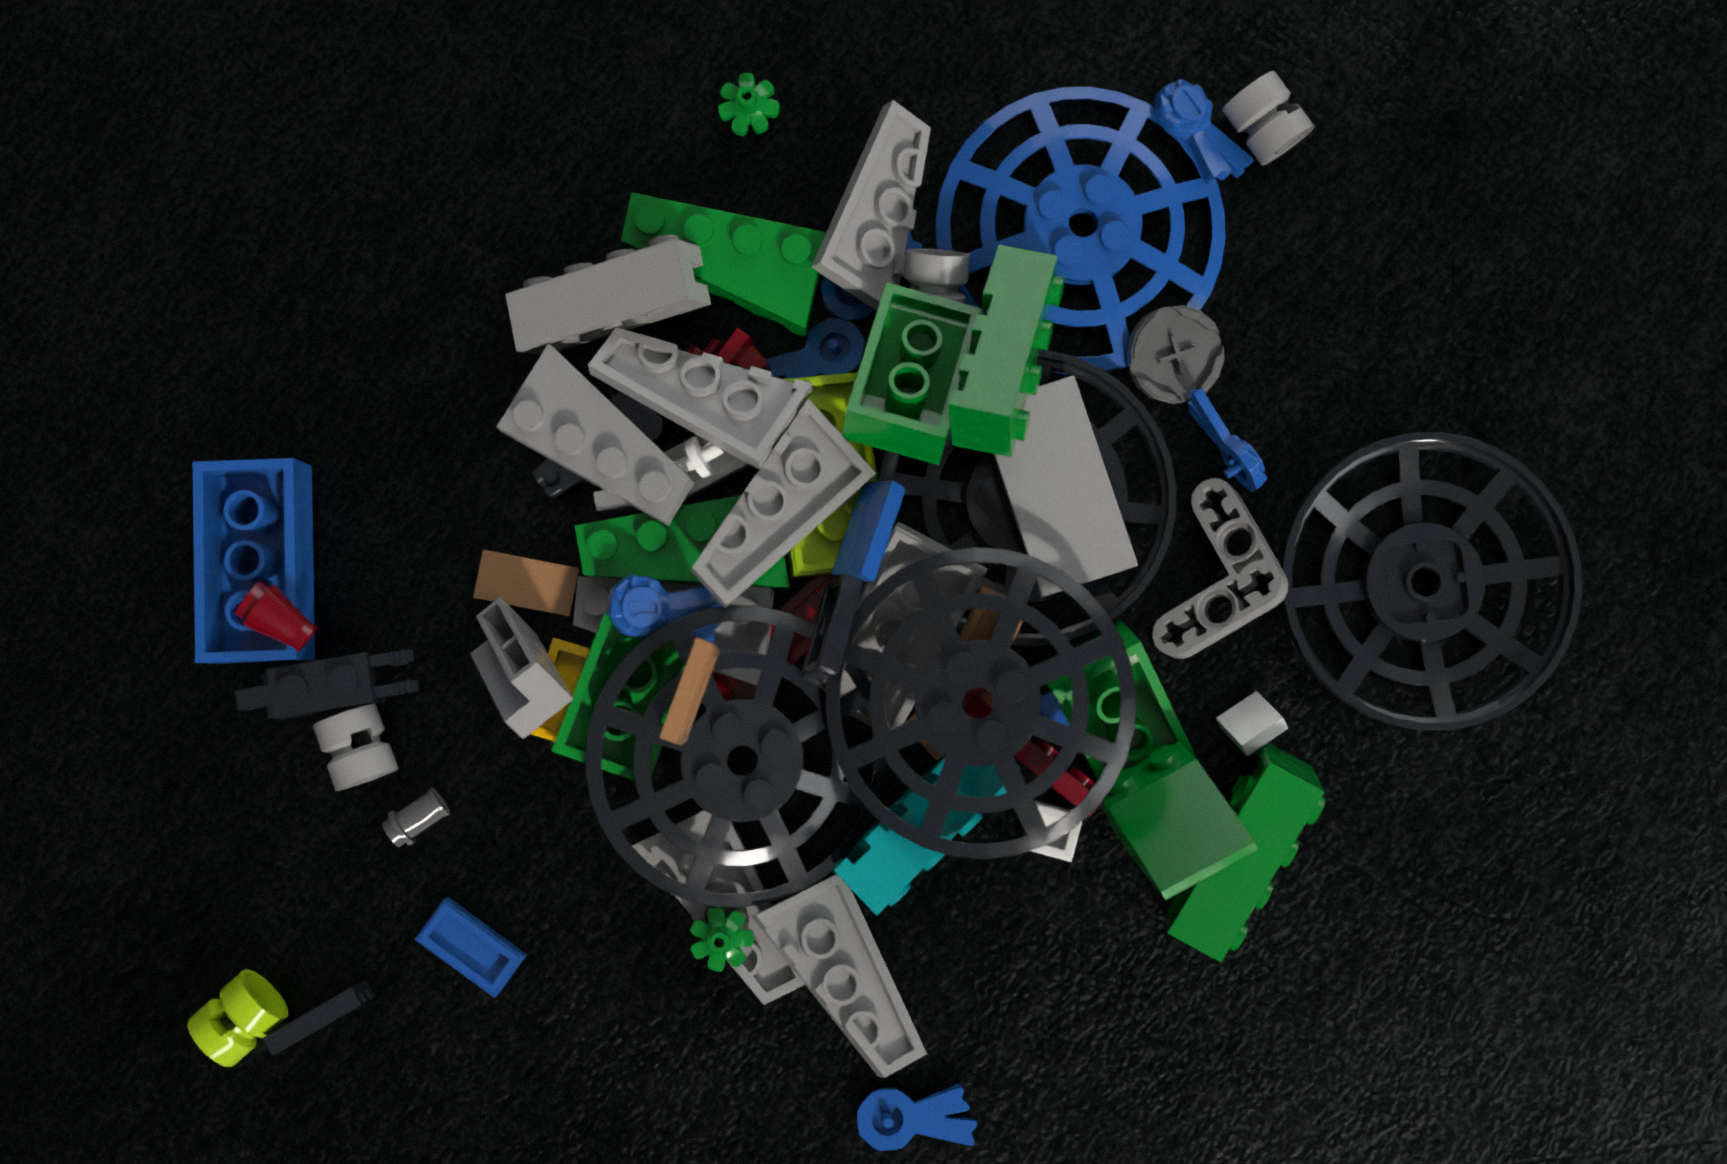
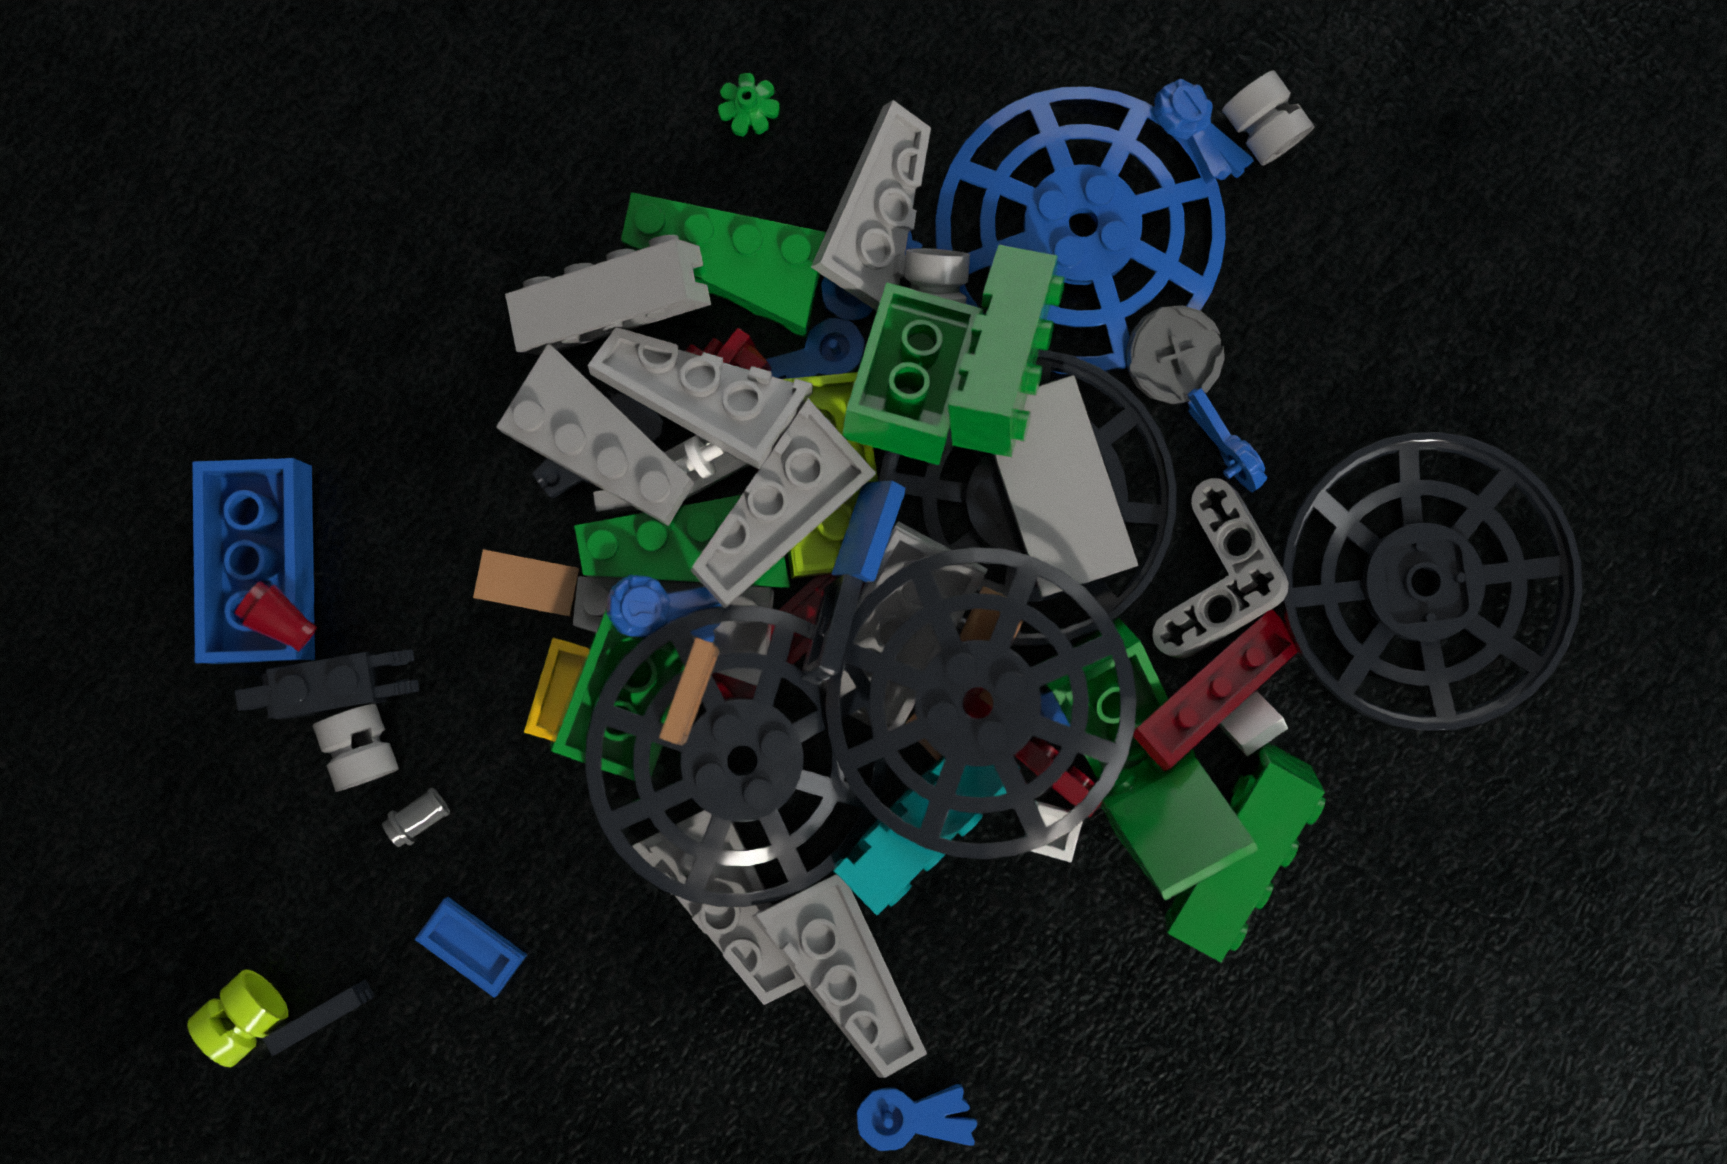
(518, 670): light grey piece -> none
(721, 927): green plant -> none
(1216, 690): none -> dark red plate

